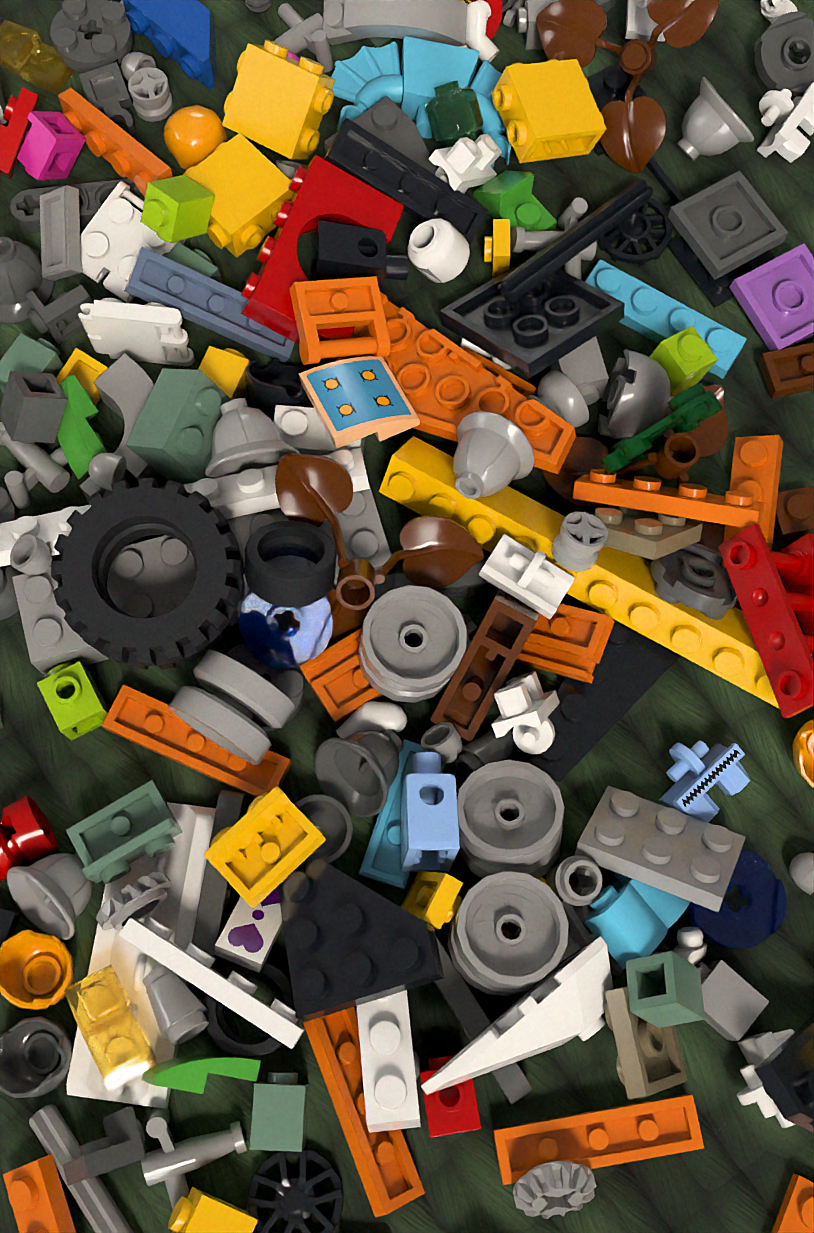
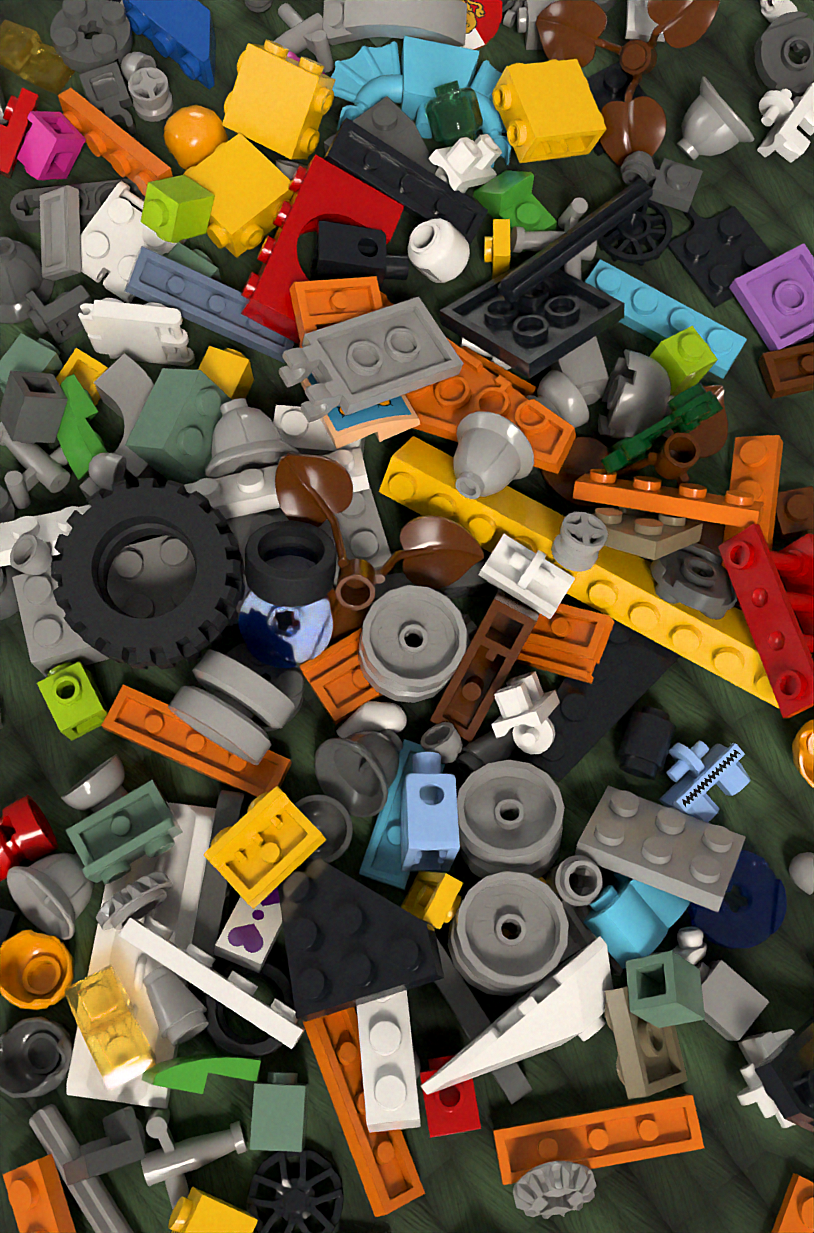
(99, 787): none -> light grey piece
(275, 386): black hair -> none
(370, 359): none -> light grey tile
(476, 29): white arm -> none
(646, 743): none -> black brick
(672, 184): none -> dark grey plate
(727, 224): dark grey plate -> none

